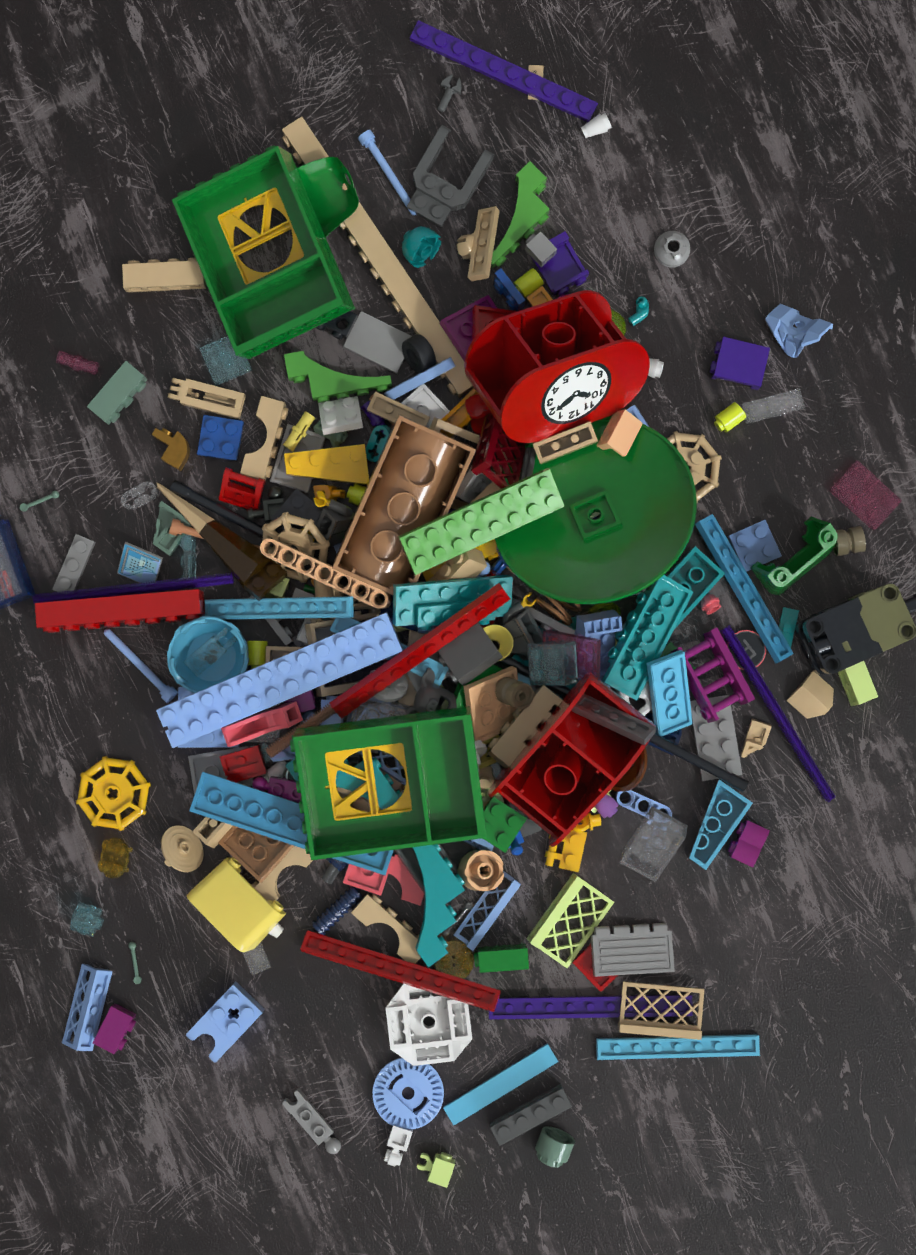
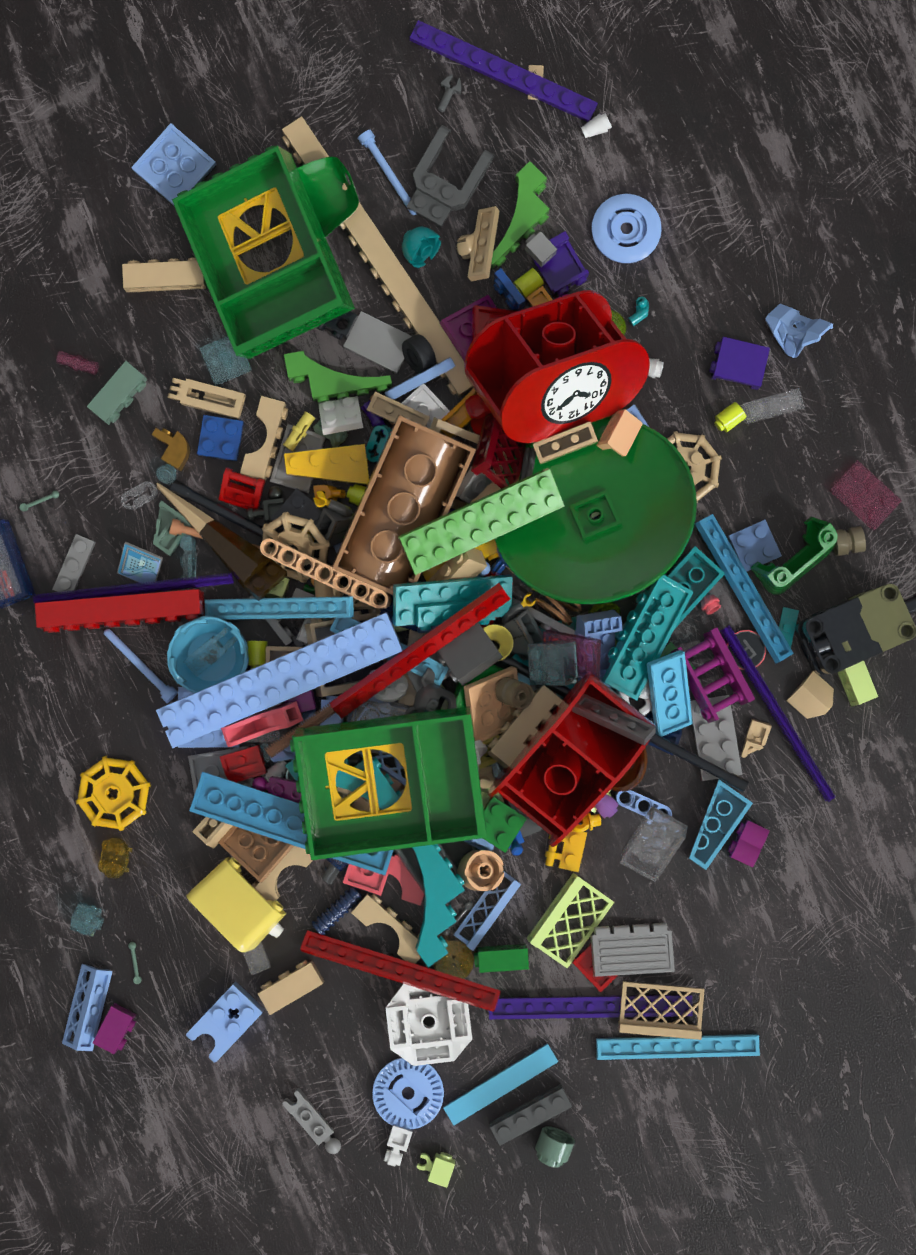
(166, 474): none -> clear light blue plate
(173, 164): none -> light blue plate
(182, 849): tan shield -> none
(290, 986): none -> tan brick
(608, 233): none -> light blue piece
(667, 257): light grey piece -> none

